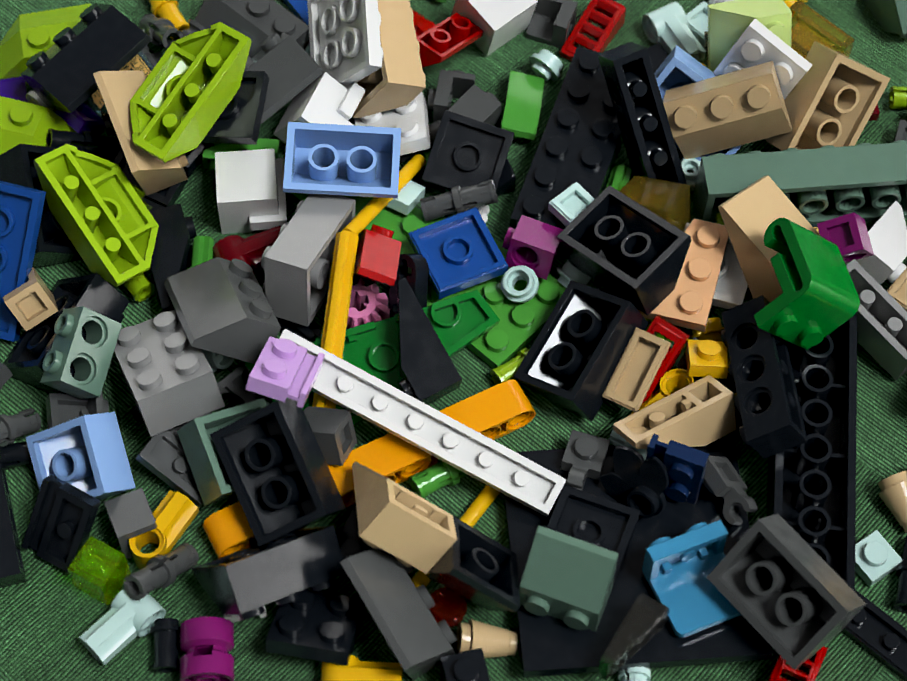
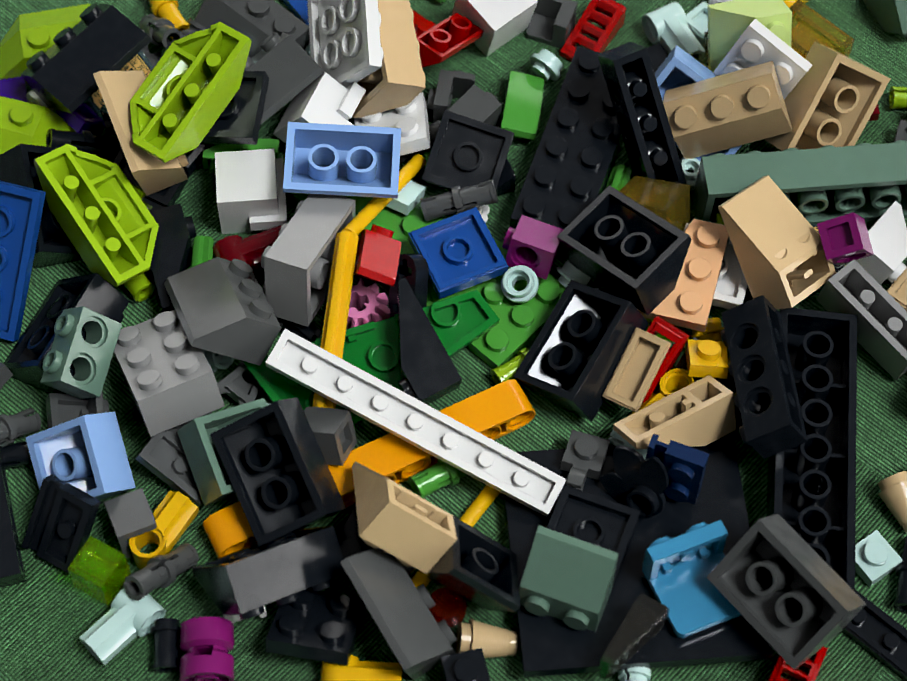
(31, 302): tan panel -> none
(284, 371): lavender plate -> none
(570, 203): light aqua tile -> none
(725, 482): dark grey plate -> none
(814, 286): green piece -> none

